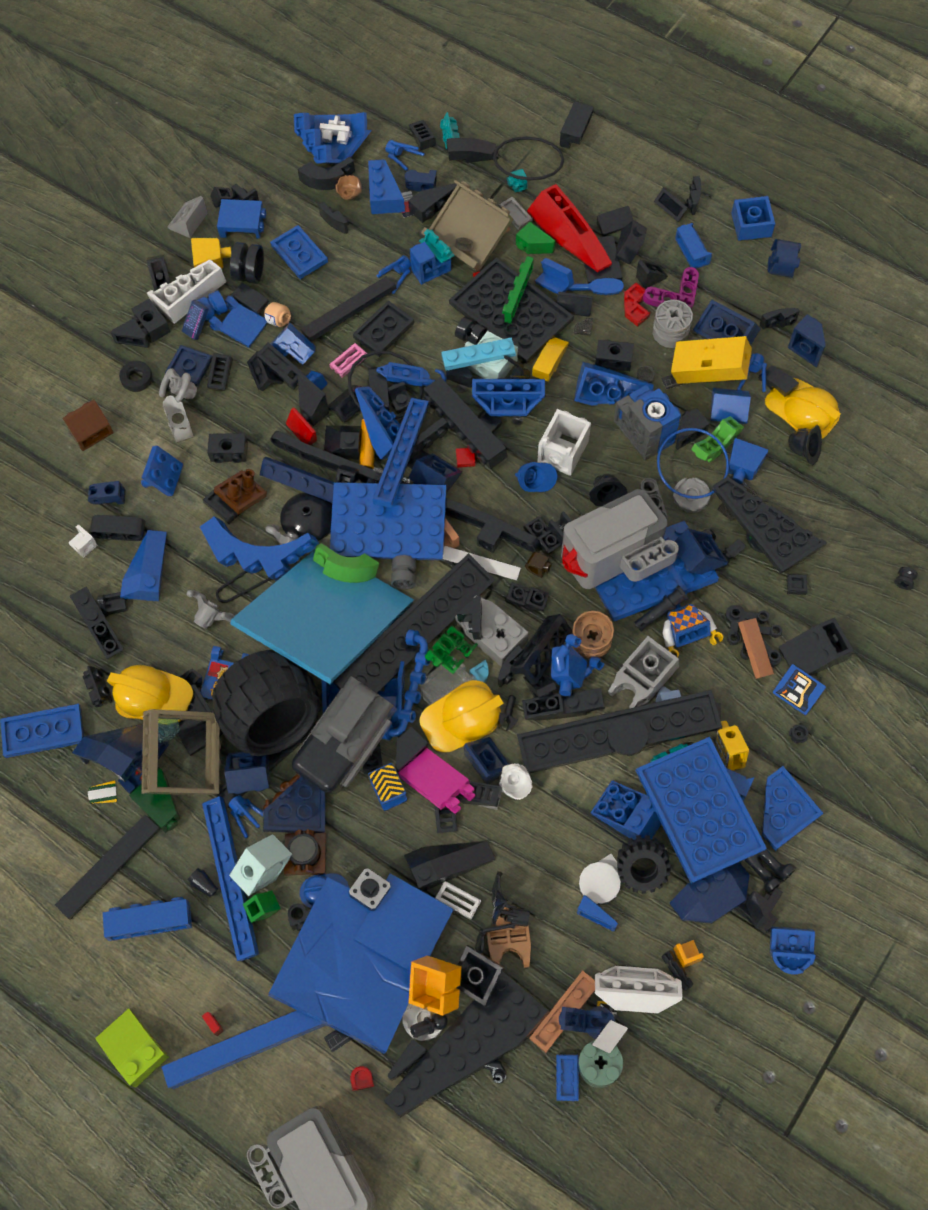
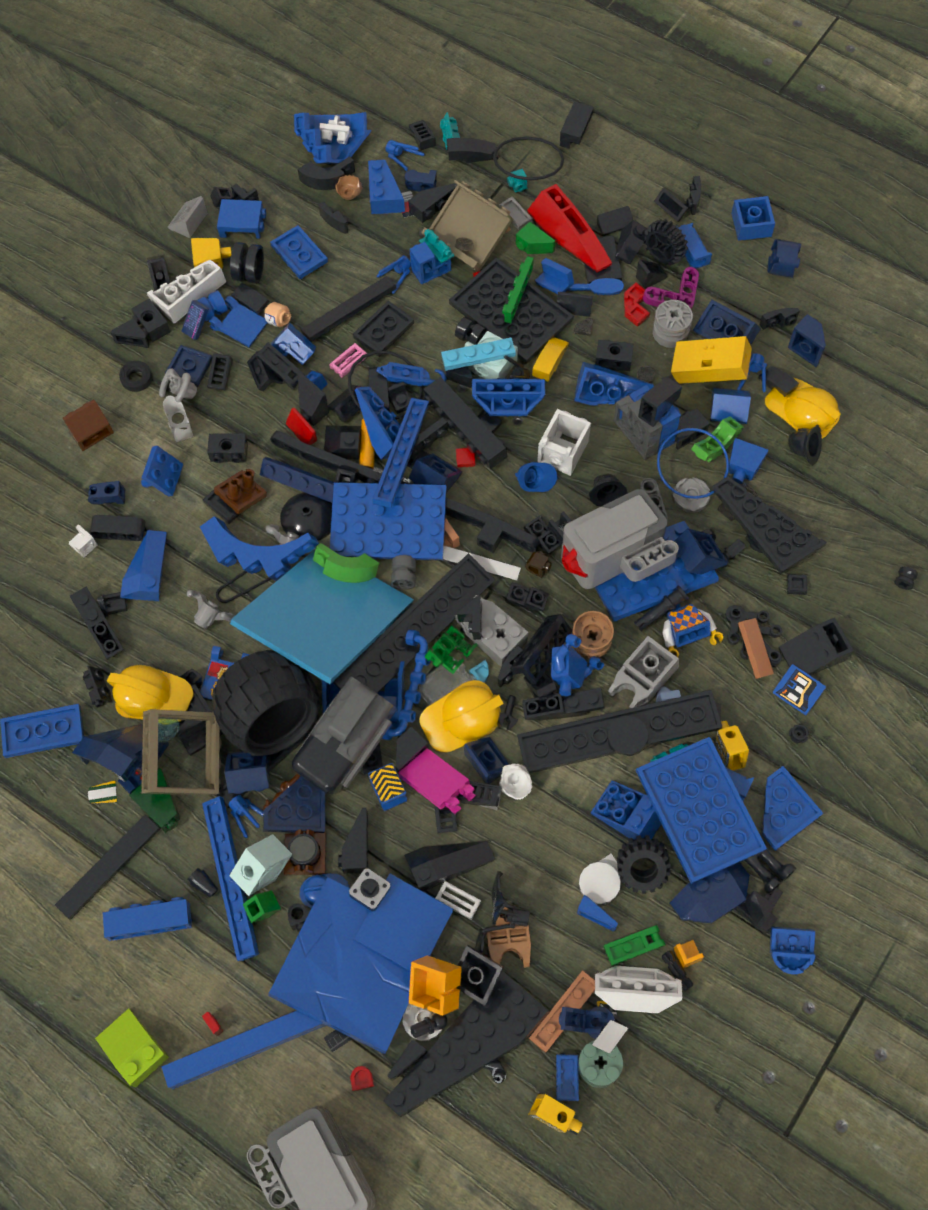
(355, 849): none -> black slope
(546, 1111): none -> yellow torso
(633, 945): none -> green plate
(659, 400): none -> black slope
(665, 242): none -> black gear

